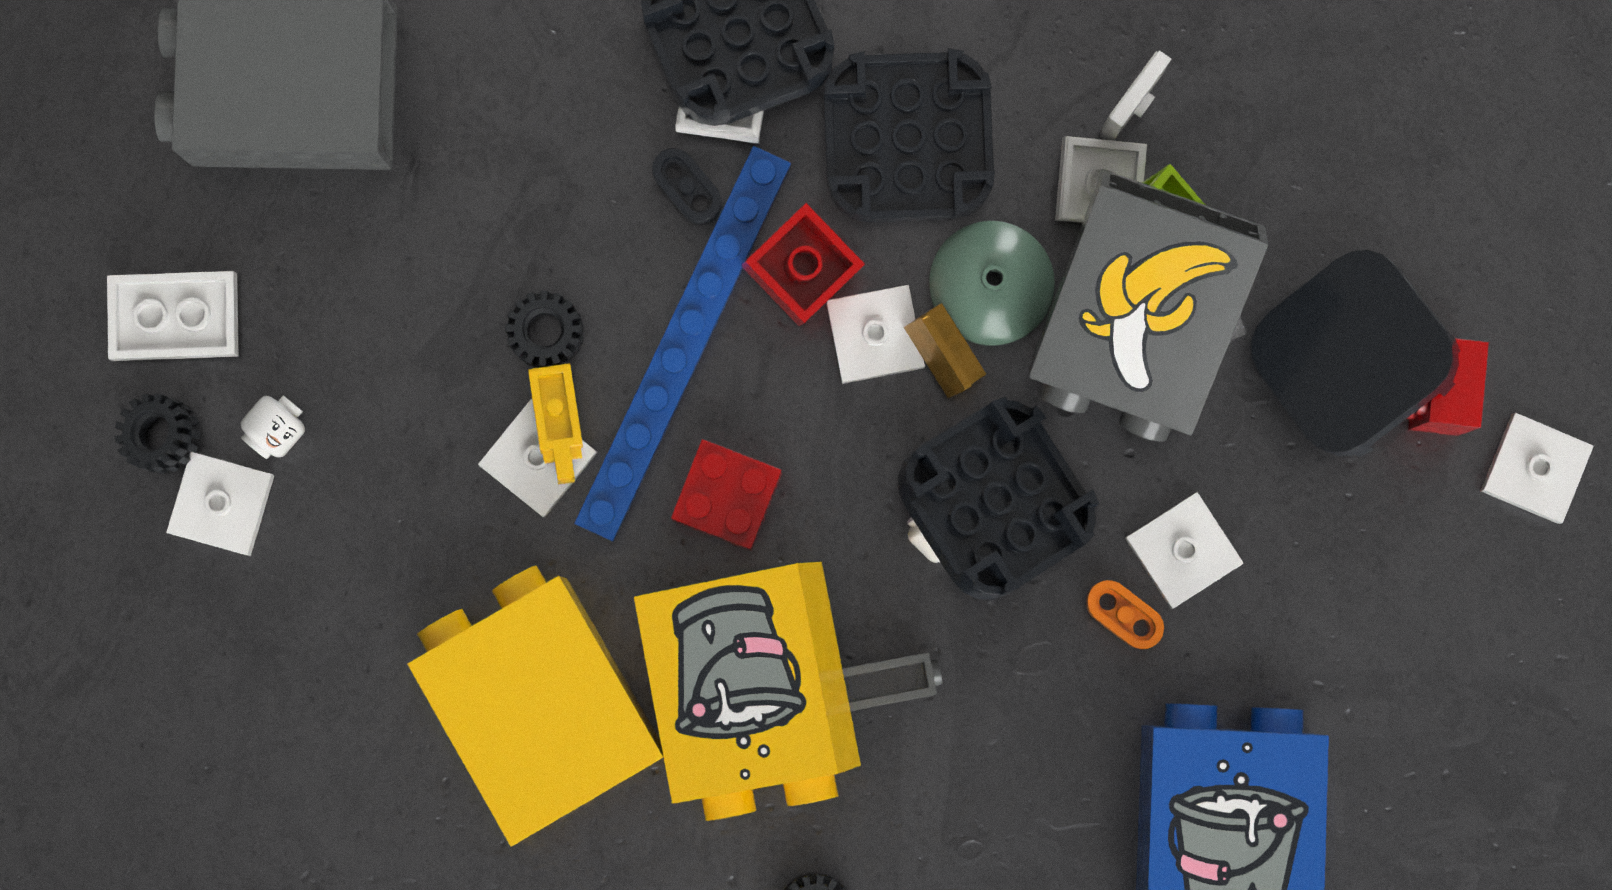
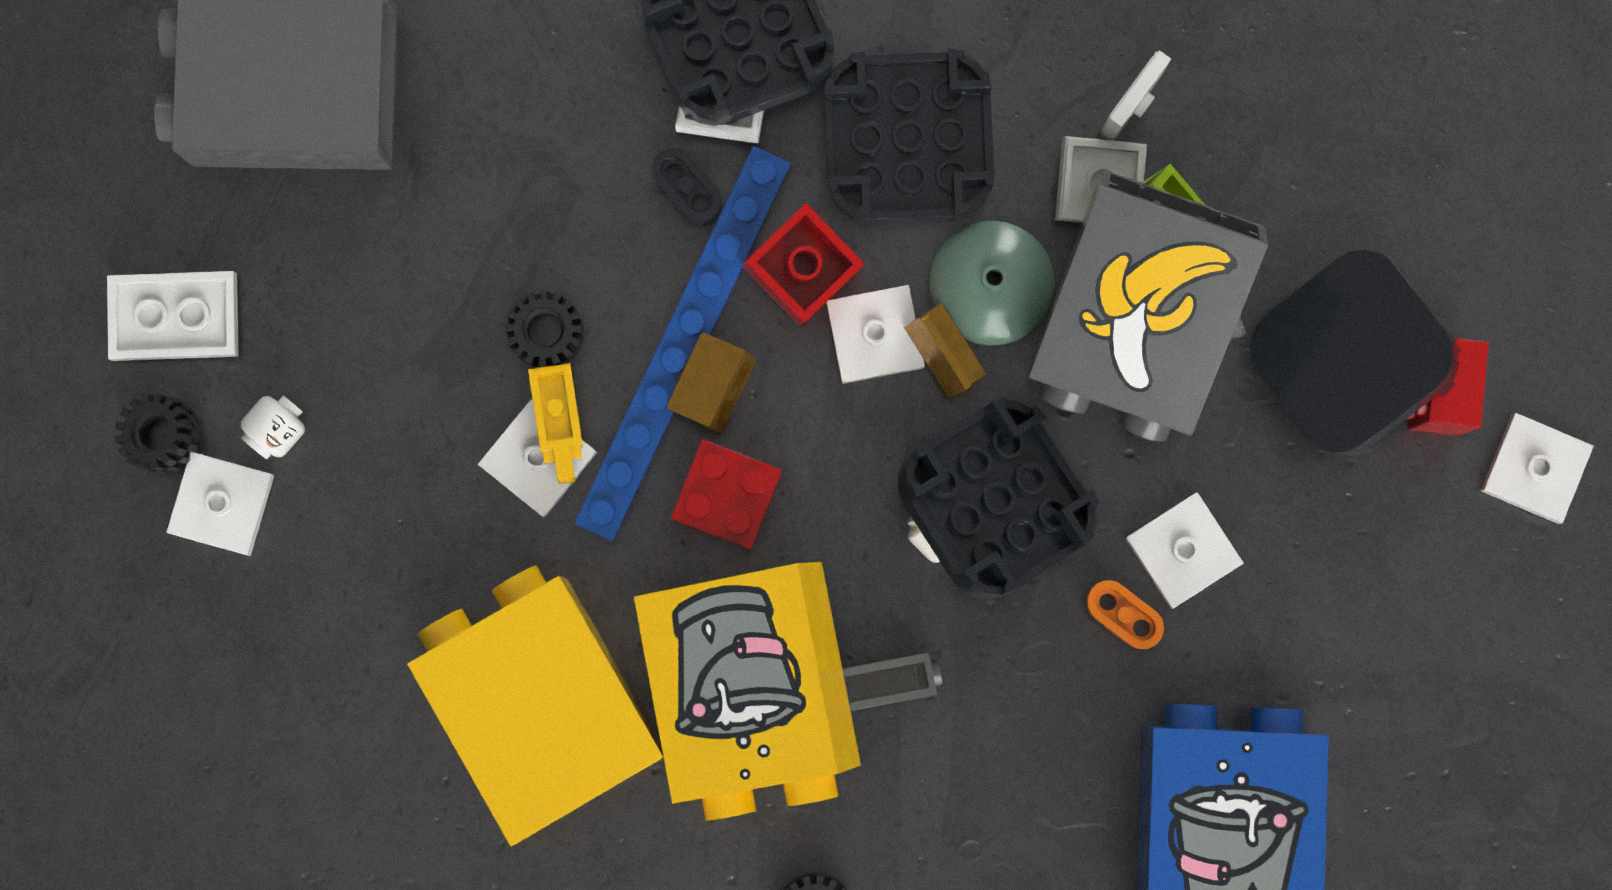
(712, 383): none -> pearl gold panel

